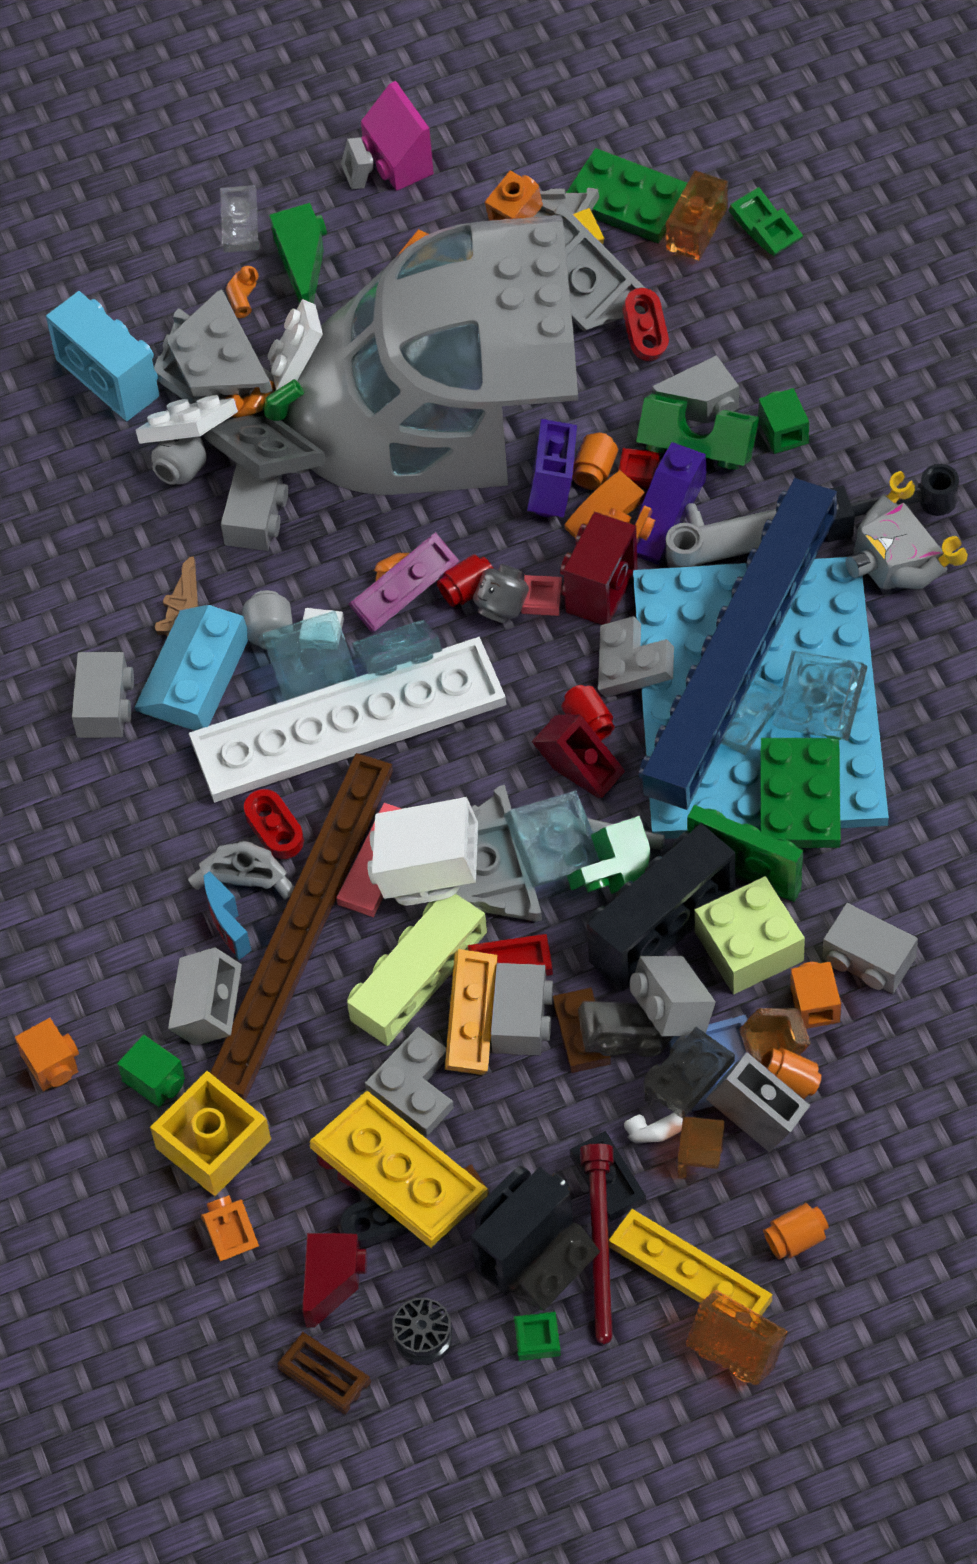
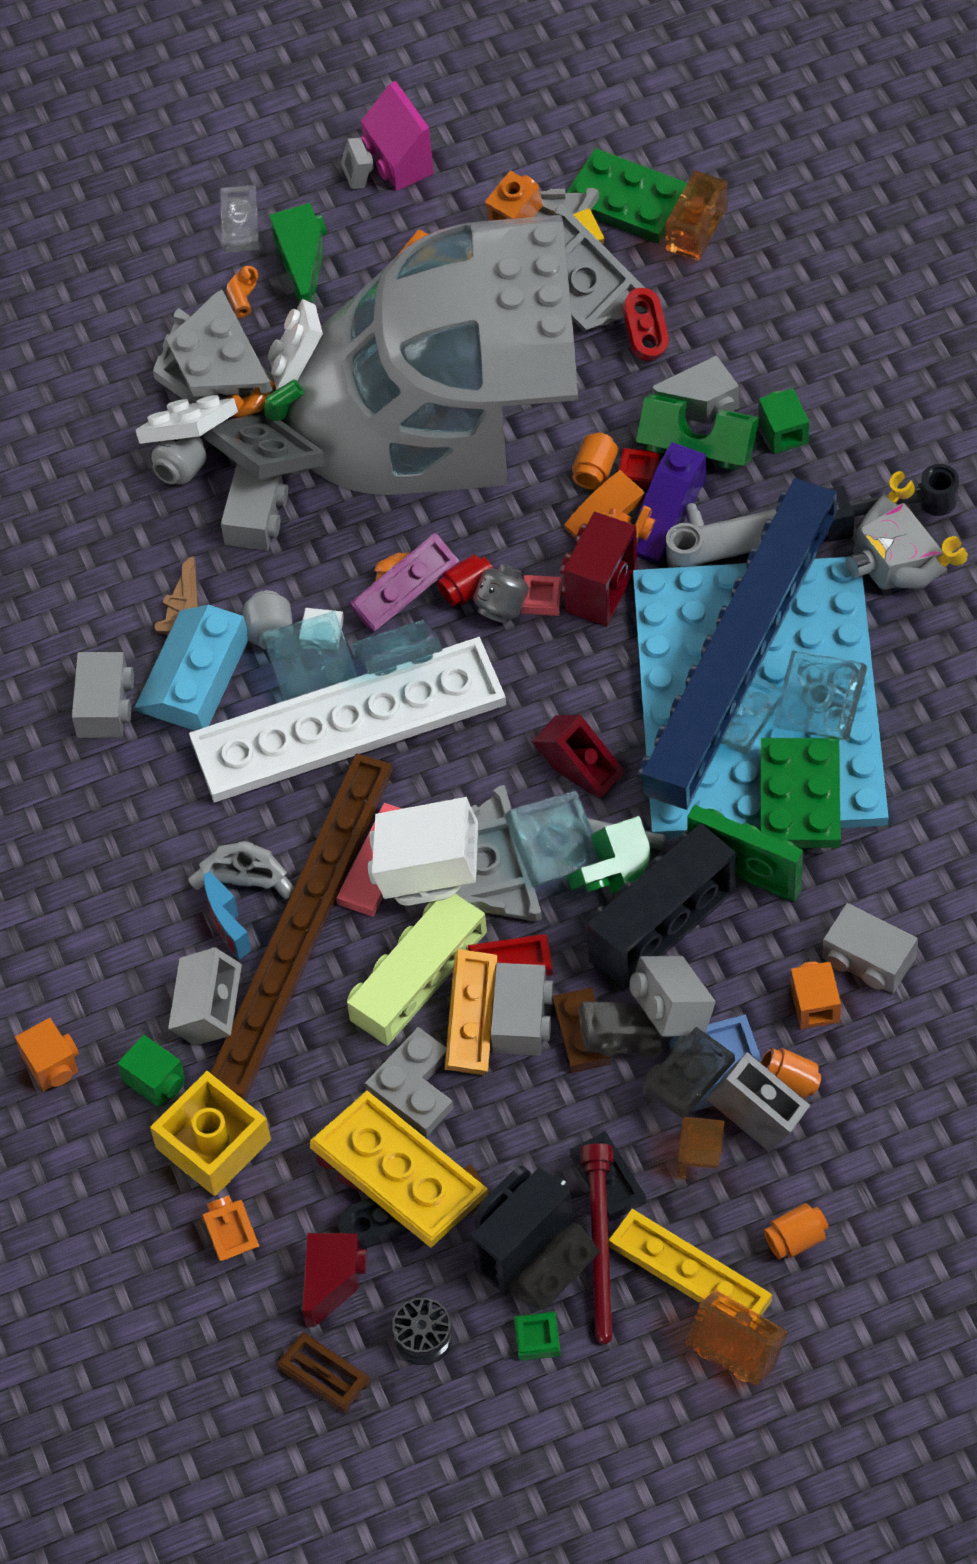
(103, 355): medium azure brick -> none
(276, 826): red plate -> none
(552, 468): dark purple slope -> none
(588, 703): red brick -> none
(628, 665): light grey plate -> none
(655, 1132): white arm -> none
(749, 935): yellowish green brick -> none
(765, 224): green slope -> none
(774, 1029): clear orange panel -> none

